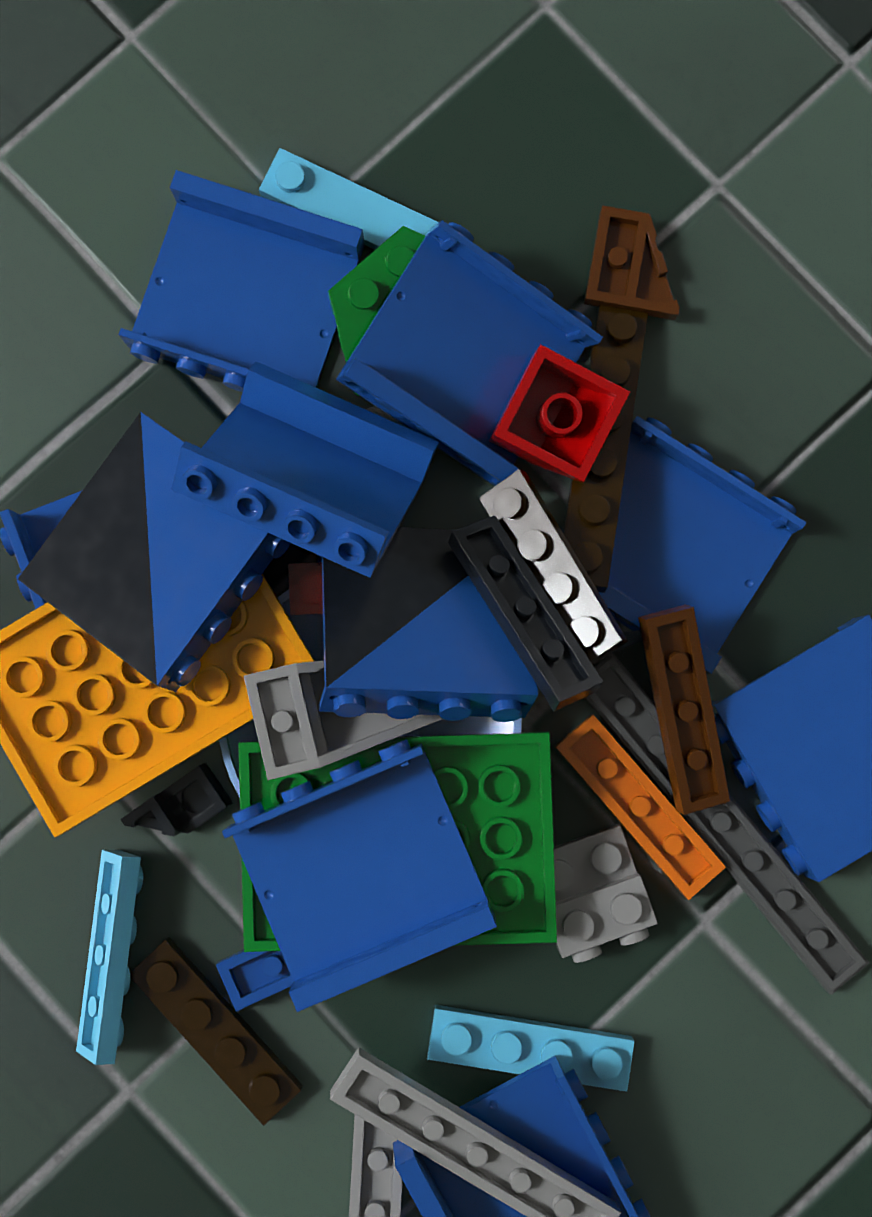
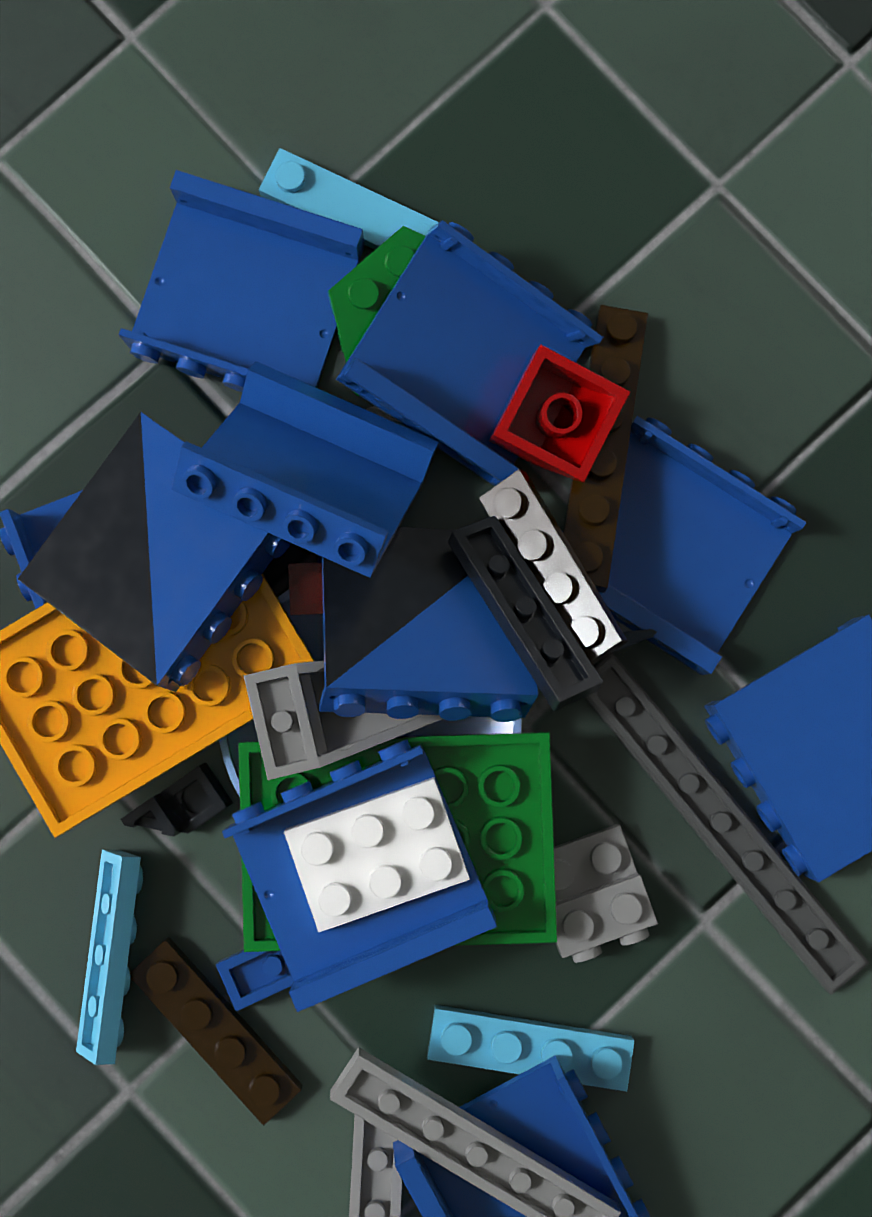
(376, 854): none -> white plate
(628, 267): reddish brown wing -> none
(640, 807): orange plate -> none
(684, 708): reddish brown plate -> none

